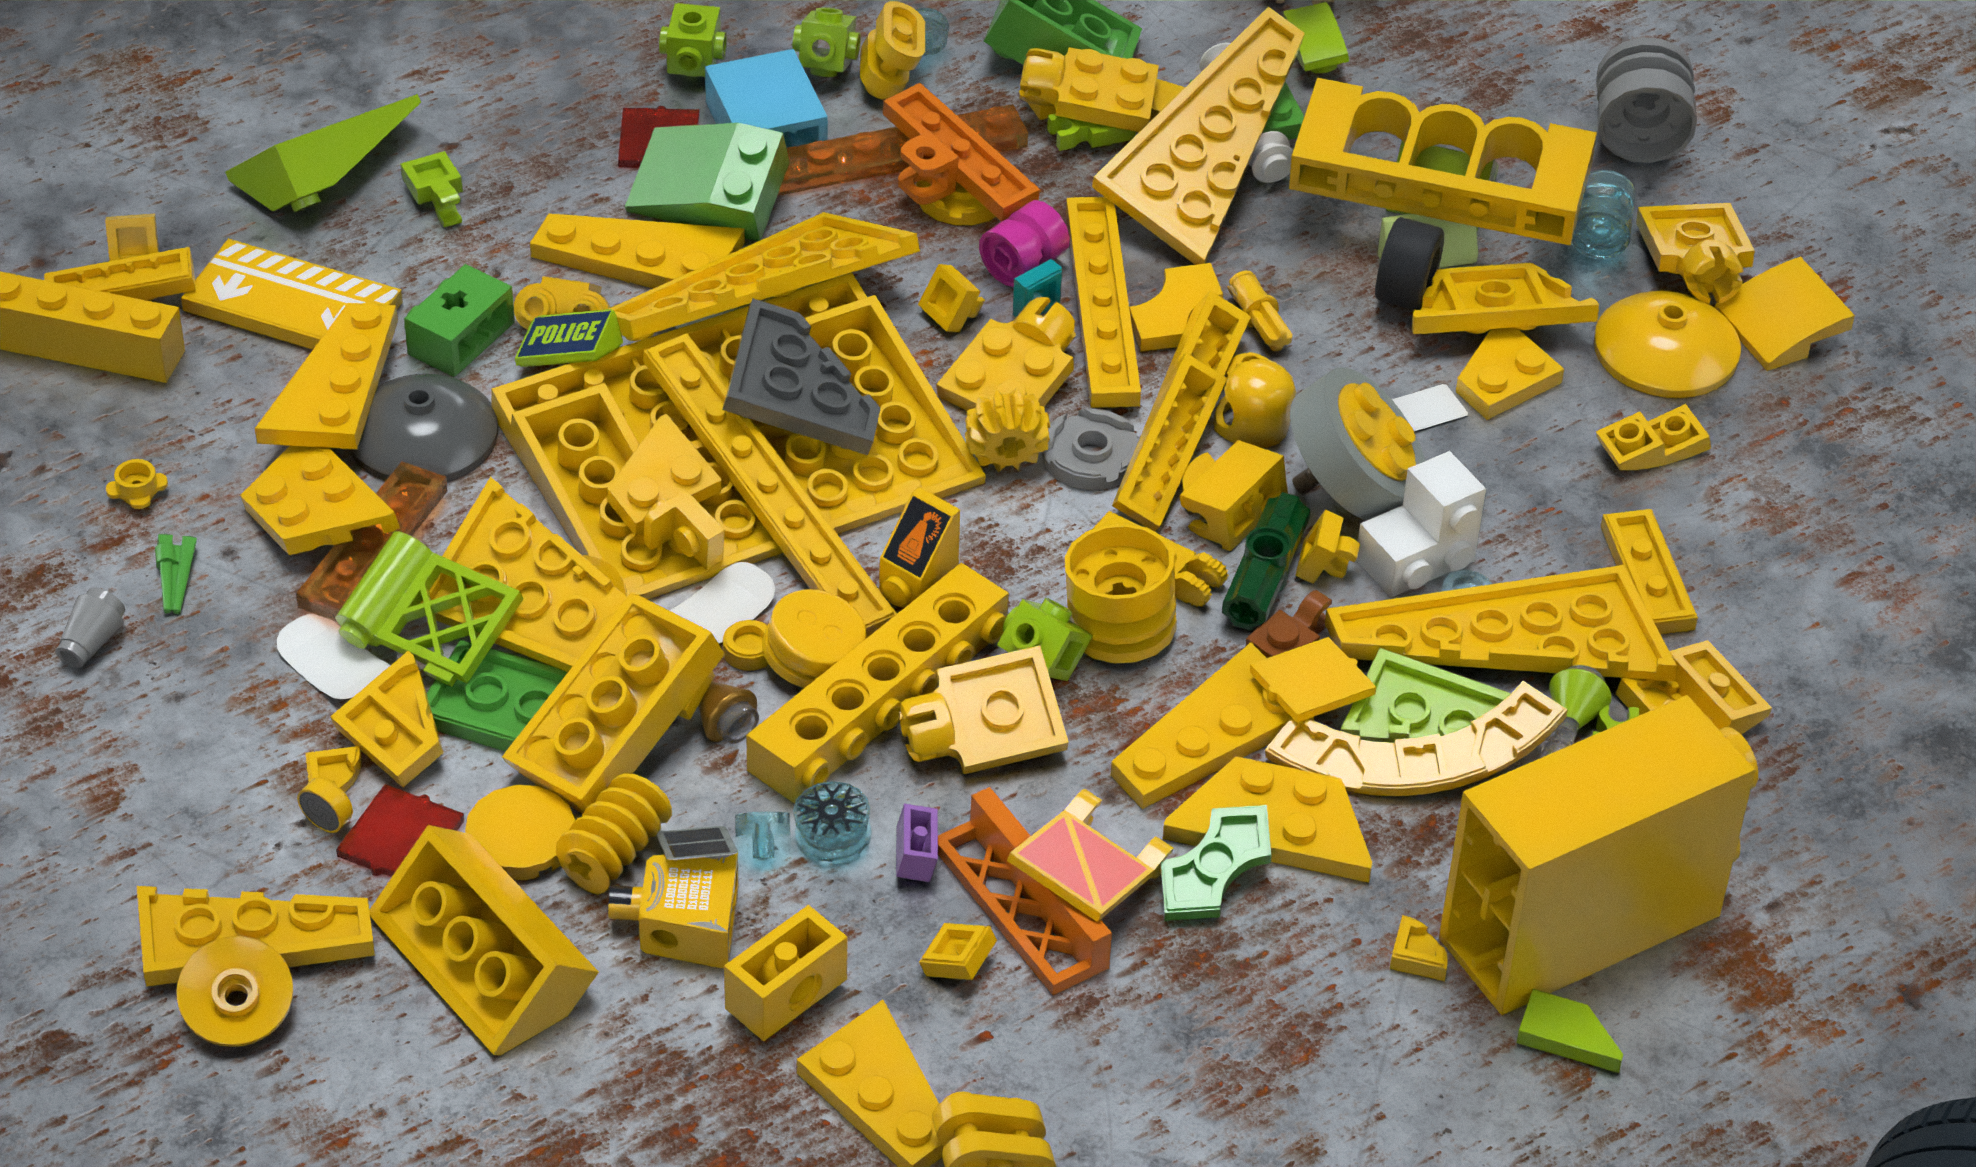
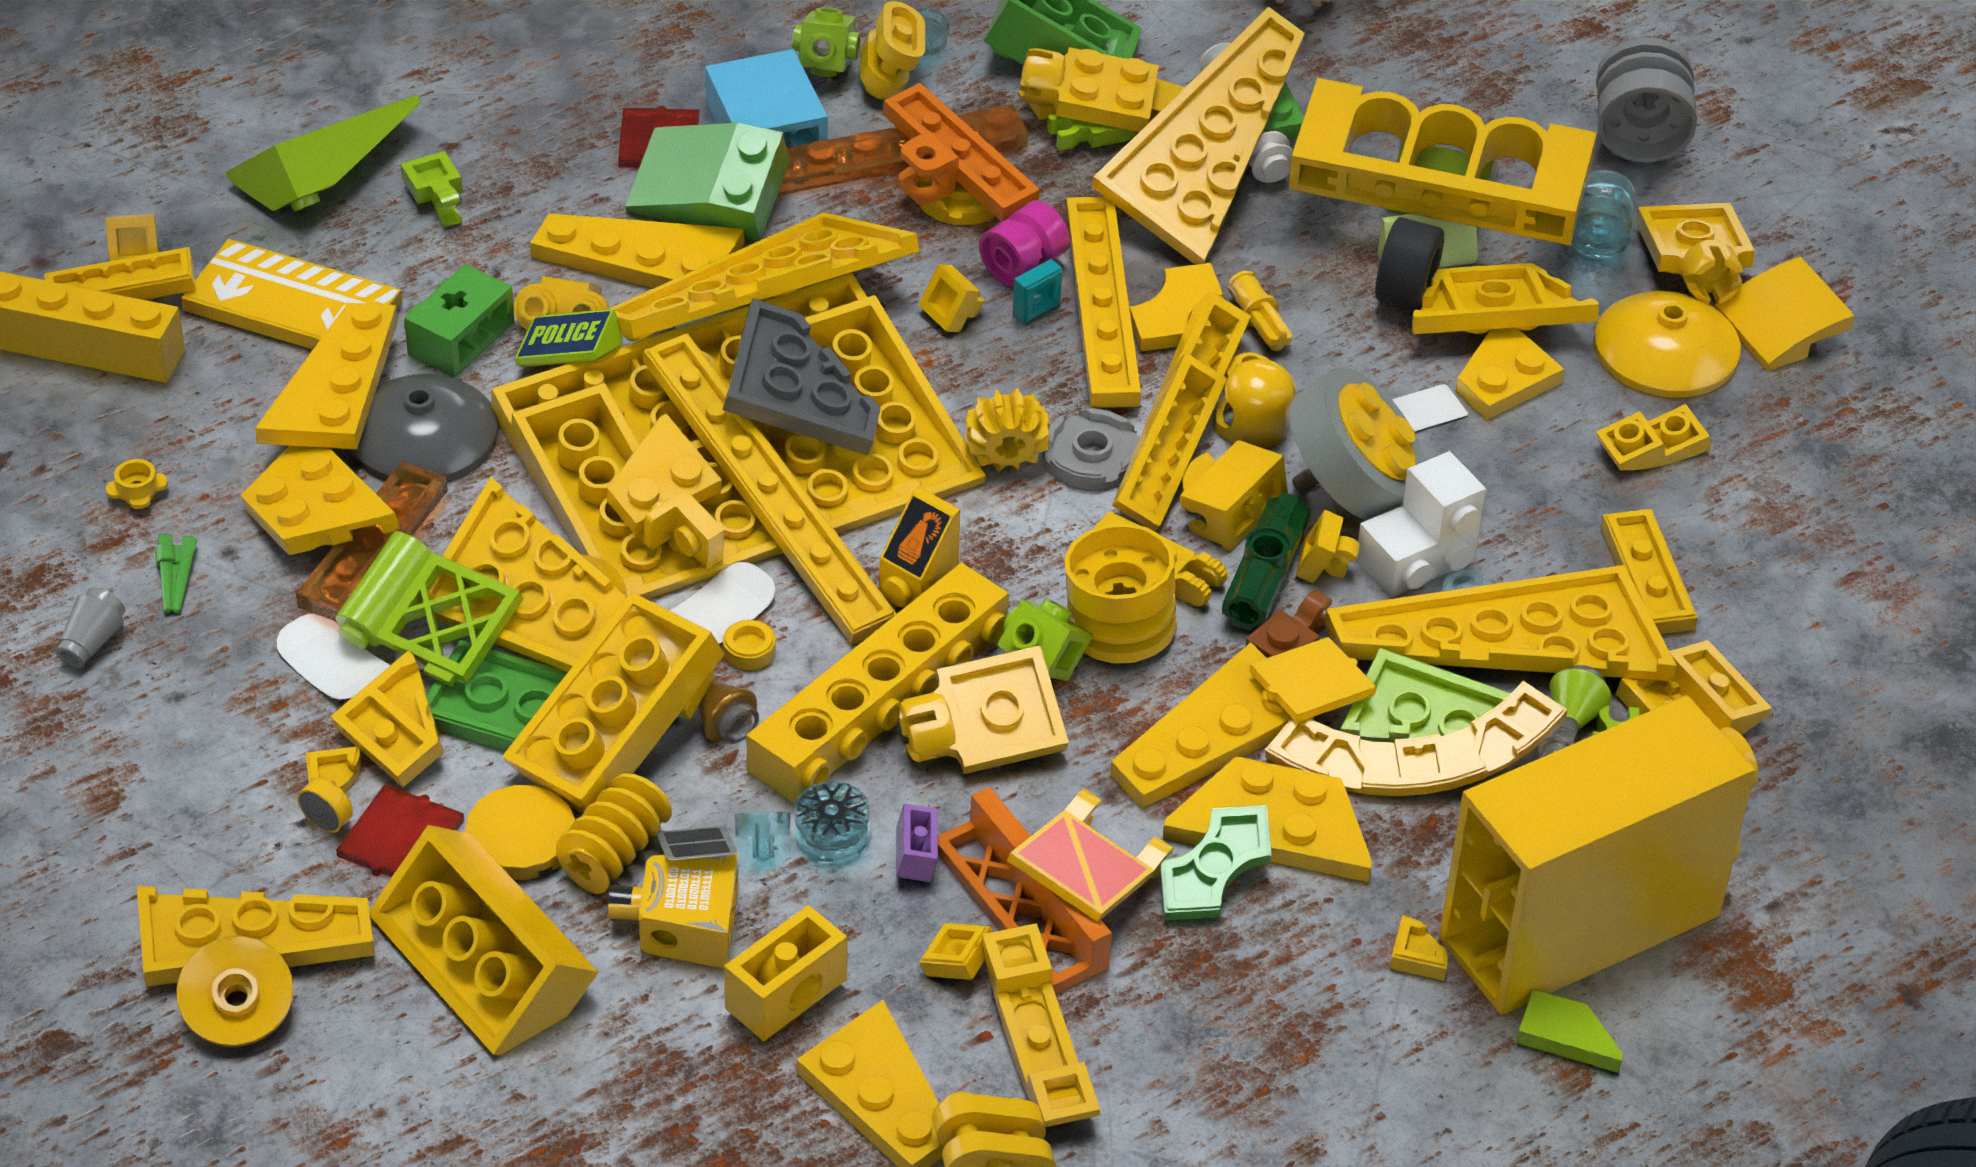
(693, 39): lime brick -> none
(810, 634): yellow head -> none
(1012, 356): yellow plate -> none
(1036, 1026): none -> yellow slope
(1322, 42): lime slope -> none

